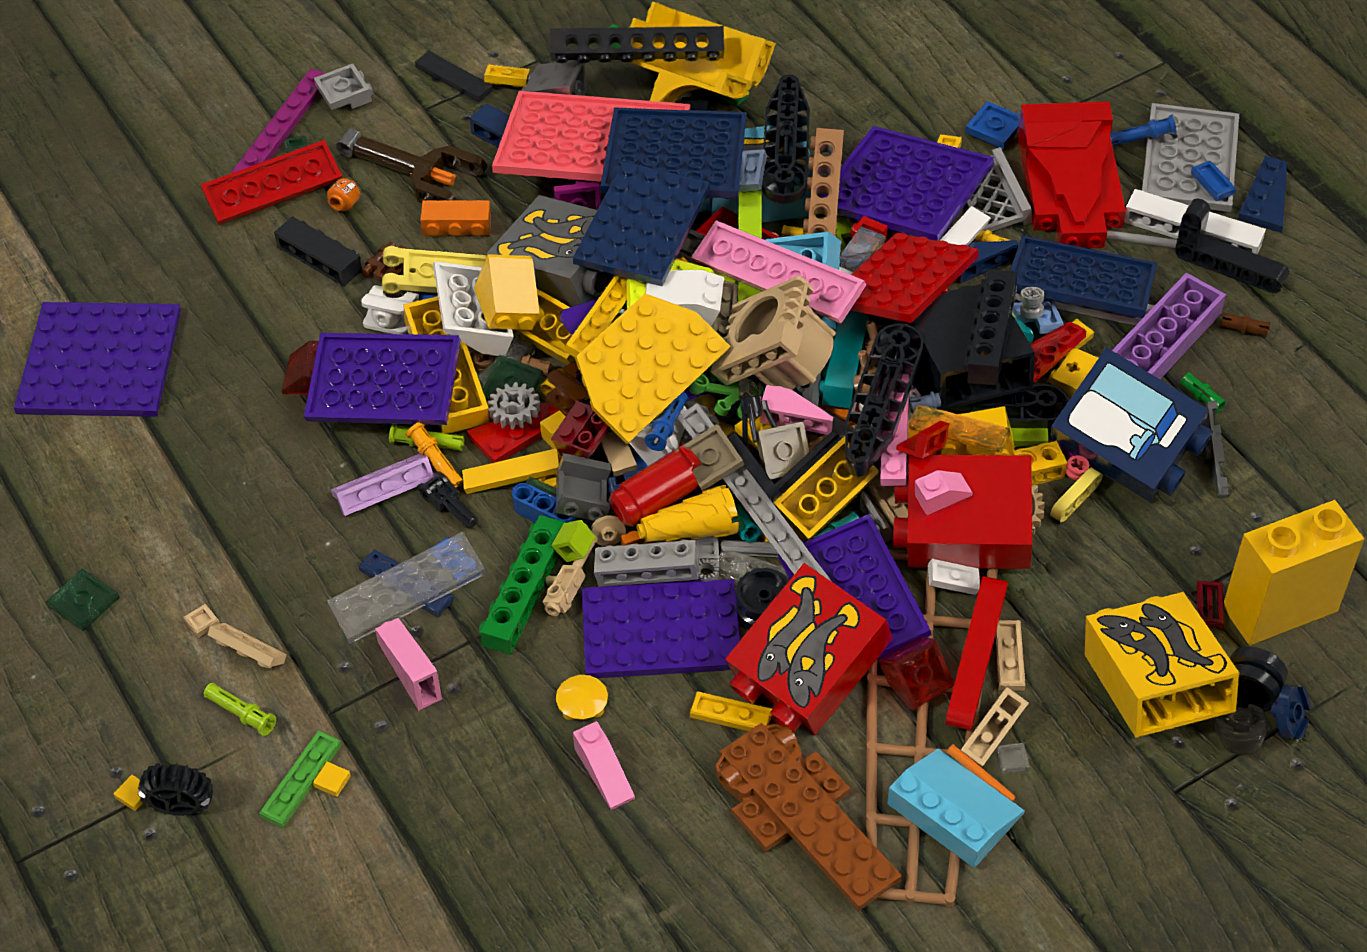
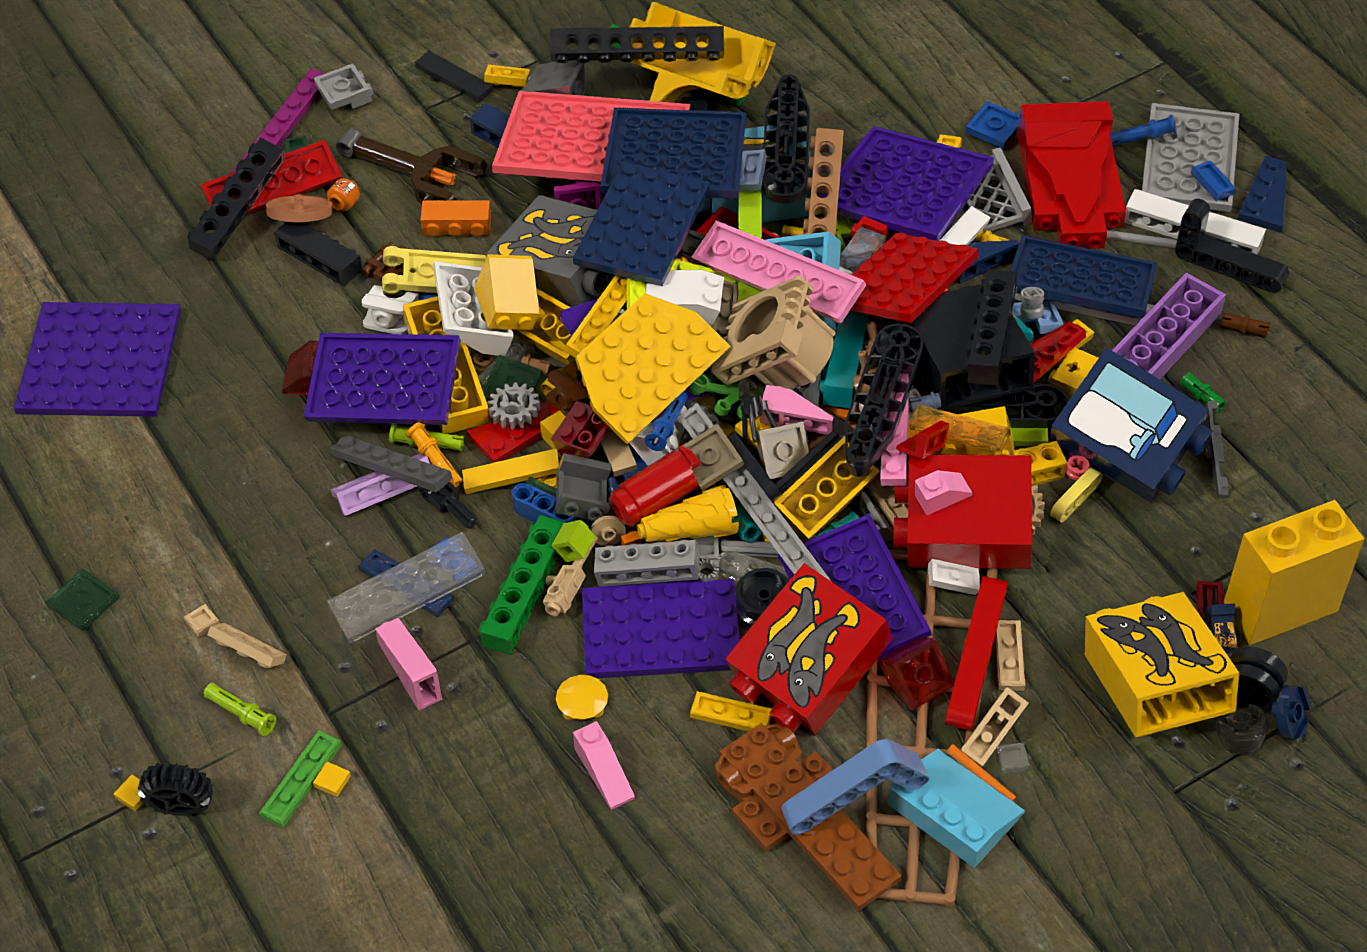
(211, 243): none -> black brick
(299, 208): none -> nougat piece
(391, 463): none -> dark grey plate
(853, 779): none -> medium blue beam
(1221, 624): none -> dark blue leg

